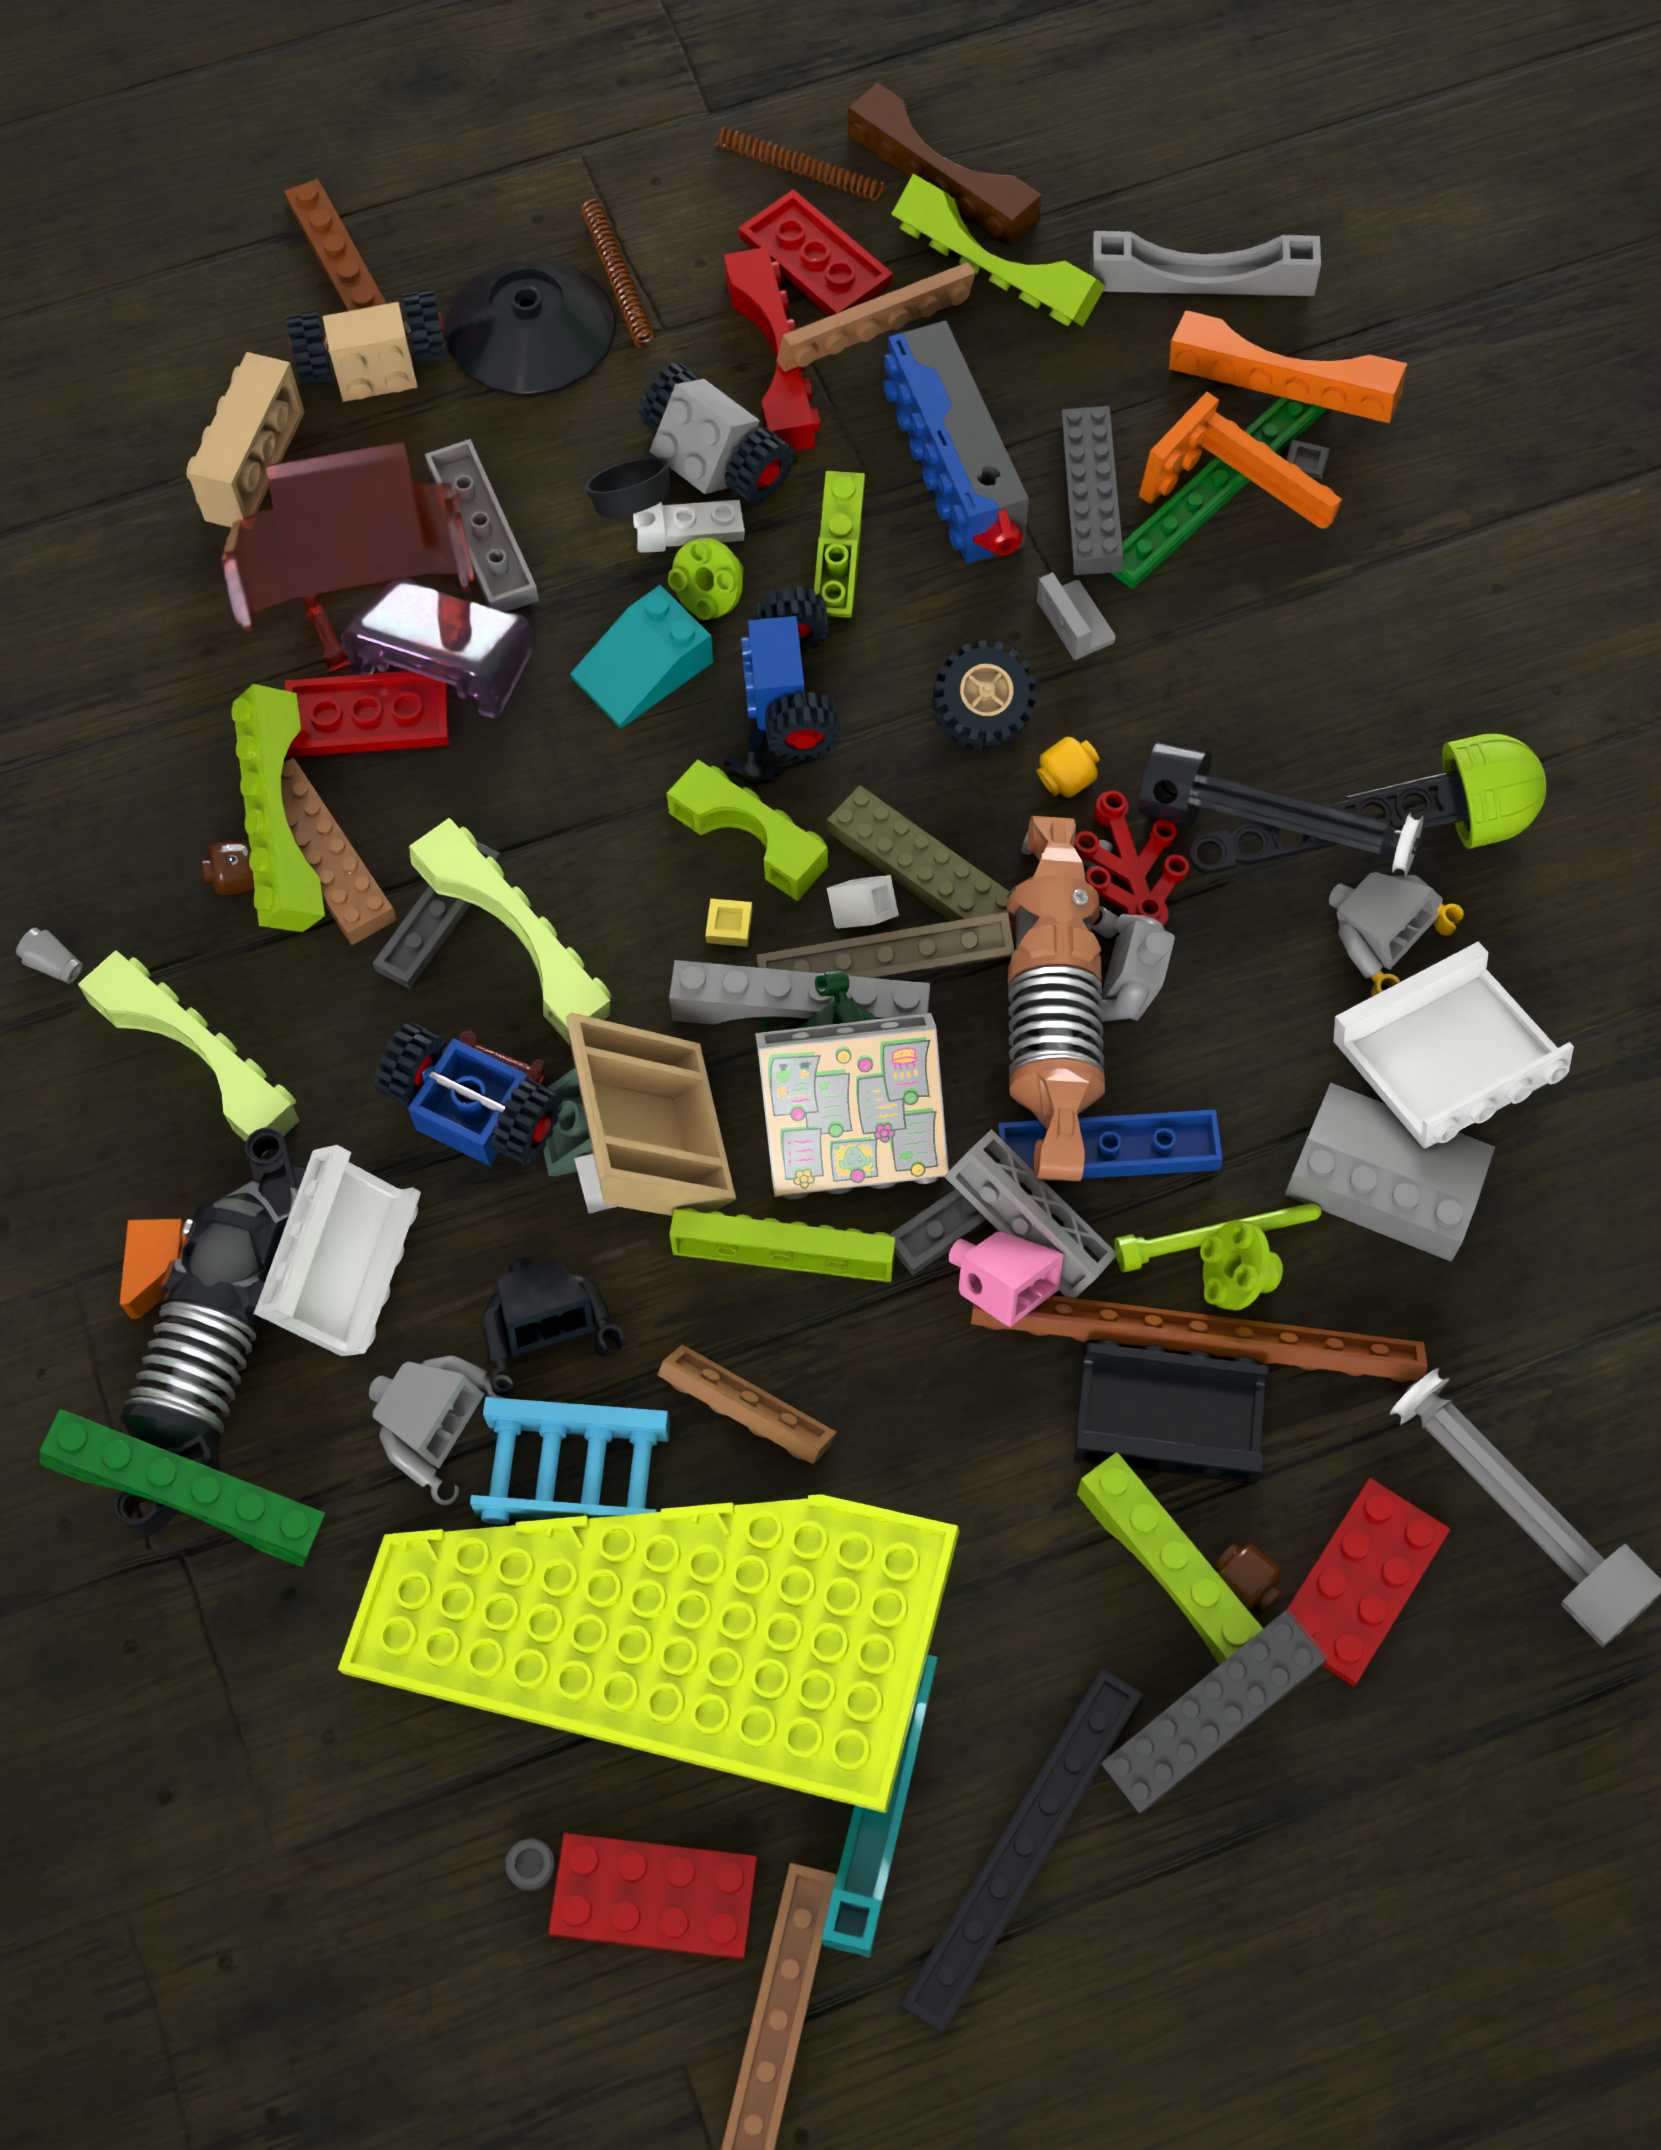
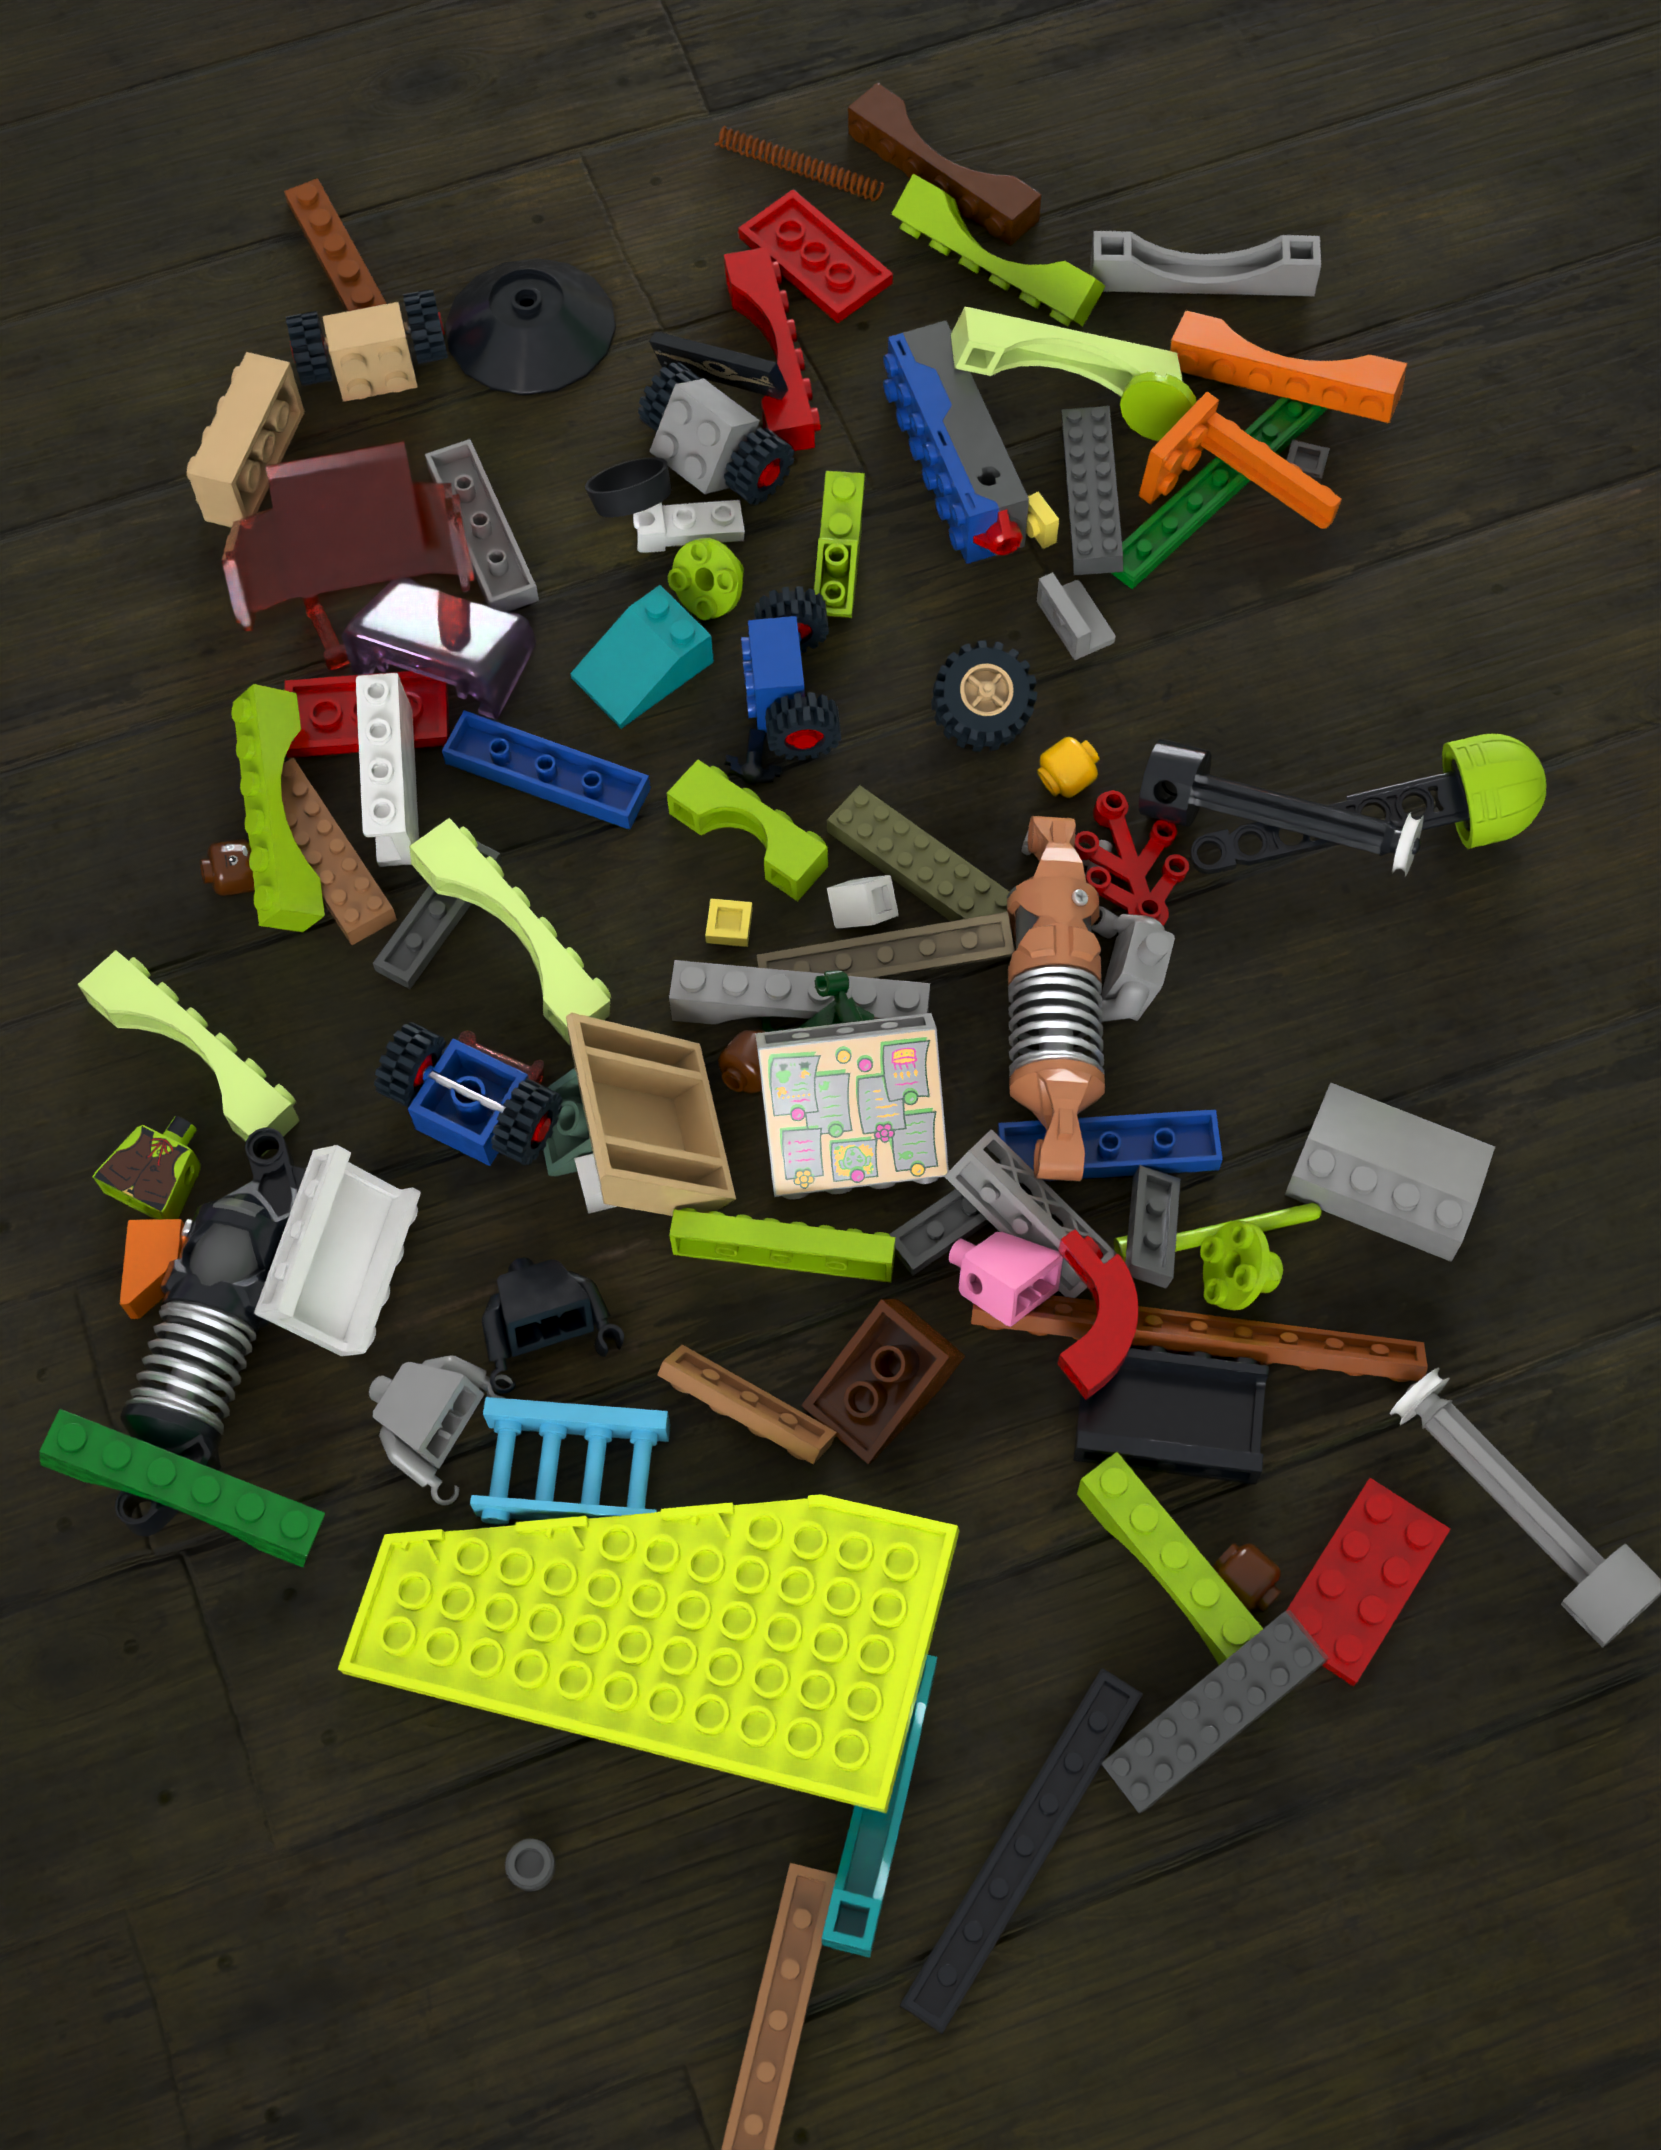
(46, 954): light grey cone -> none
(152, 1170): none -> torso
(387, 767): none -> white panel
(546, 769): none -> blue piece
(643, 332): dark orange piece -> none
(653, 1896): red plate -> none
(721, 365): none -> black tile
(741, 1063): none -> reddish brown head
(875, 317): medium nougat plate -> none
(882, 1378): none -> reddish brown slope
(997, 342): none -> yellowish green arch
(1041, 521): none -> light yellow plate
(1102, 1351): none -> red arch
(1153, 1226): none -> dark grey plate
(1155, 404): none -> lime tile
(1386, 919): light grey torso -> none
(1448, 1047): white panel -> none

